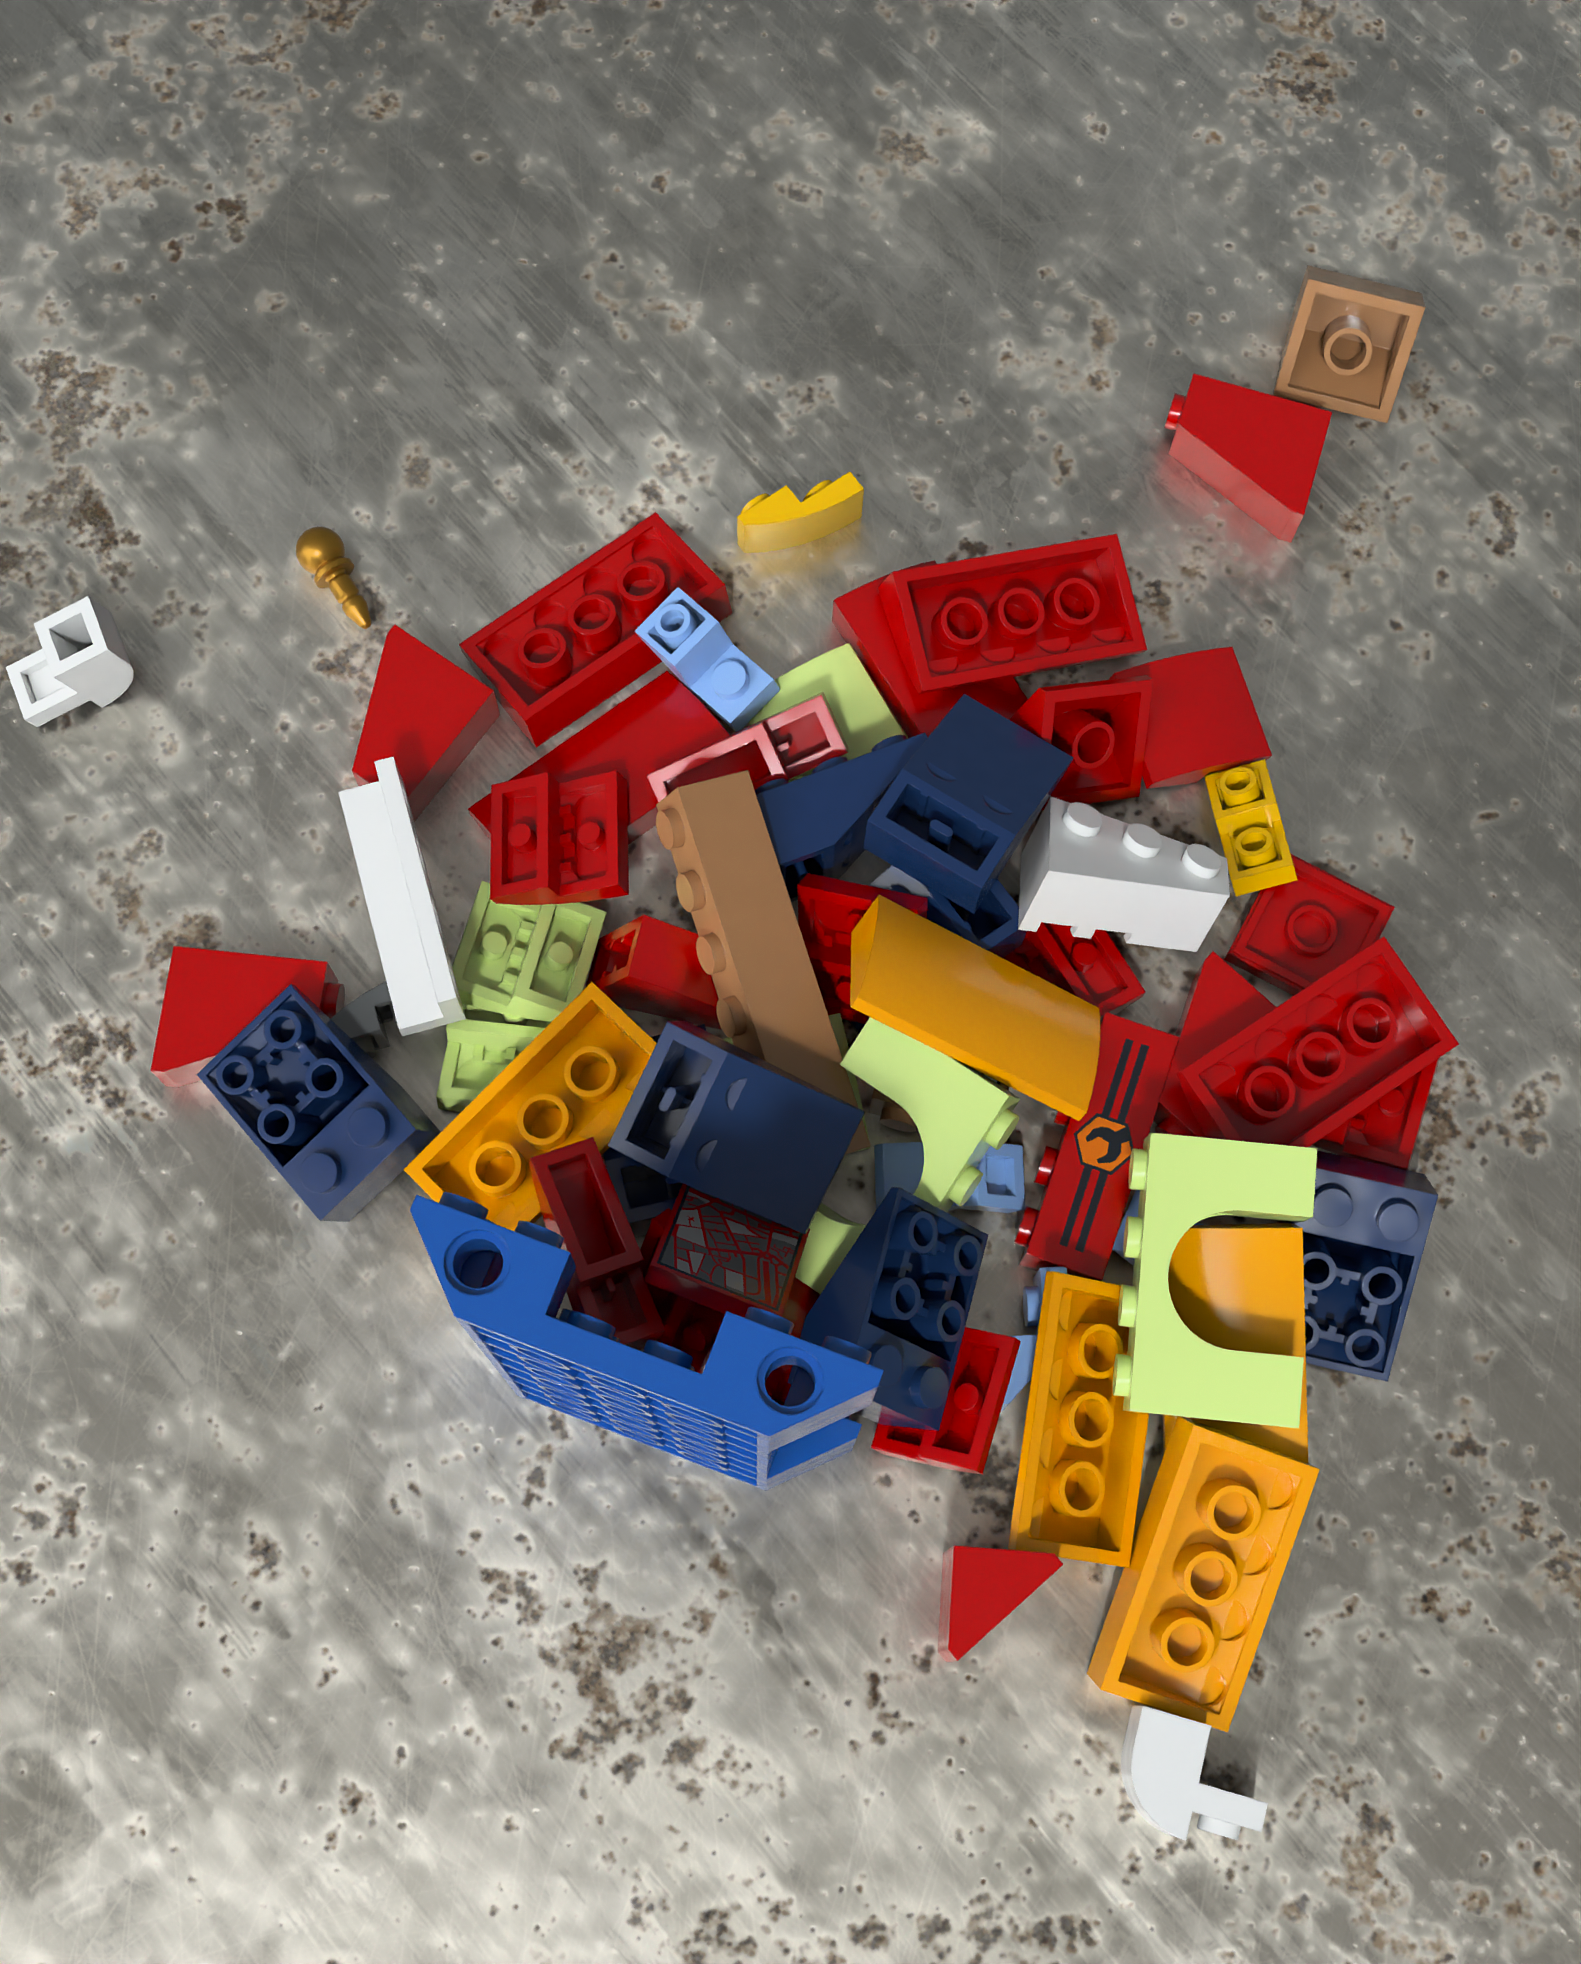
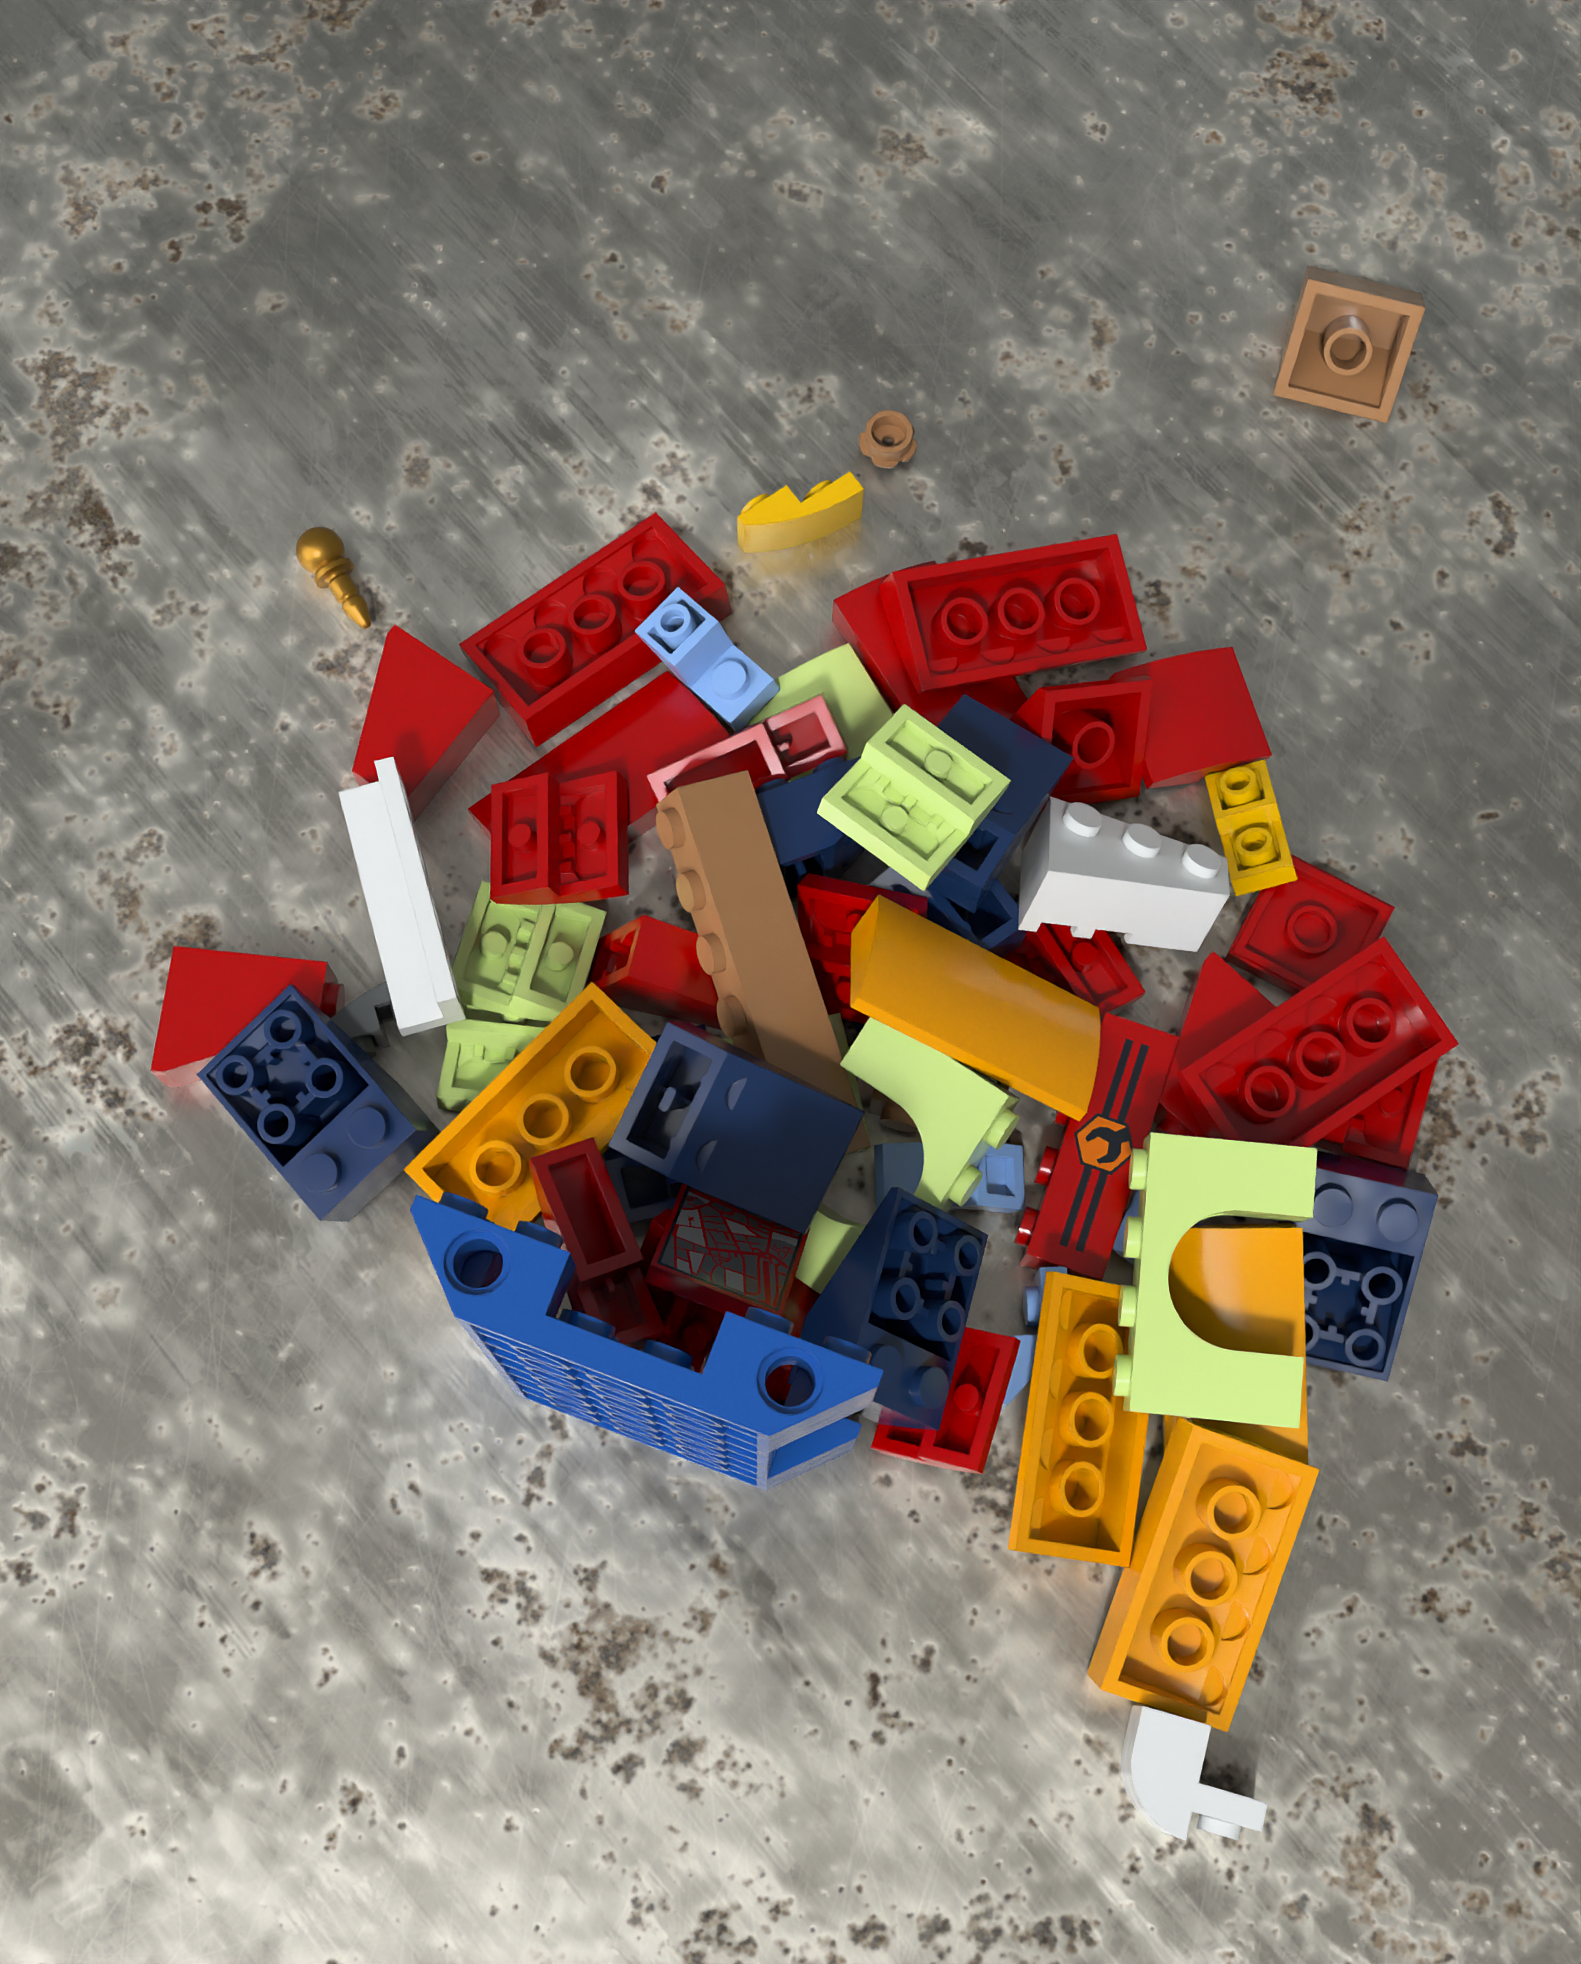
(77, 663): white brick -> none
(893, 426): none -> medium nougat plate
(913, 797): none -> yellowish green slope
(982, 1590): red slope -> none
(1250, 448): red slope -> none

